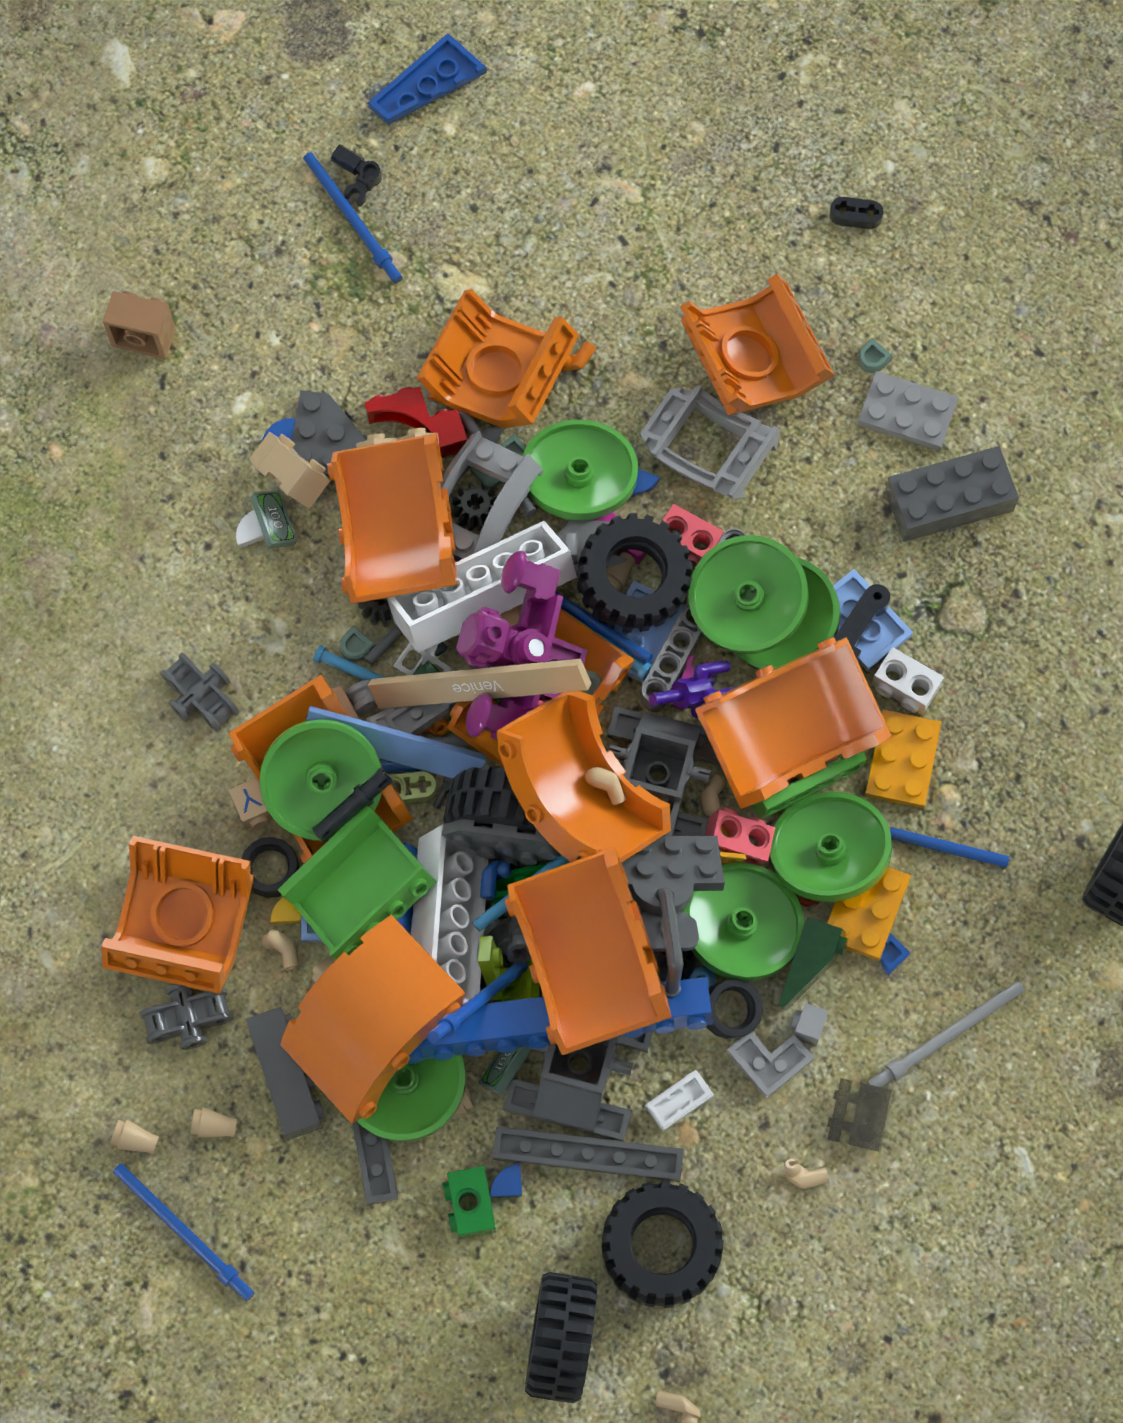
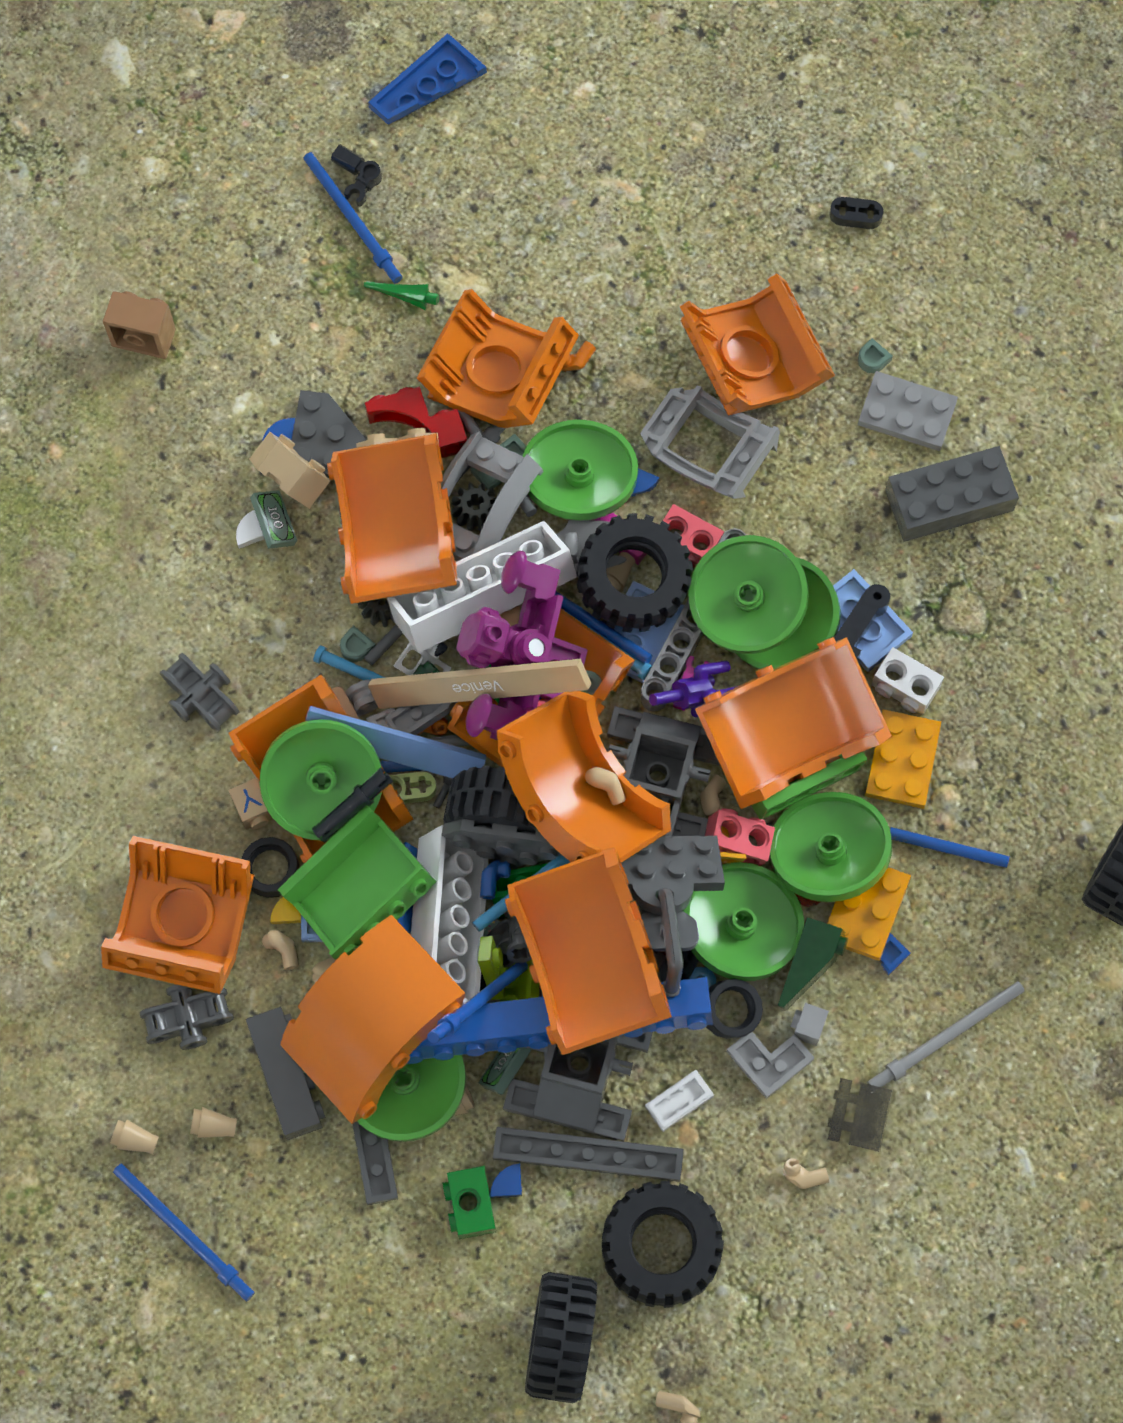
(414, 294): none -> green piece

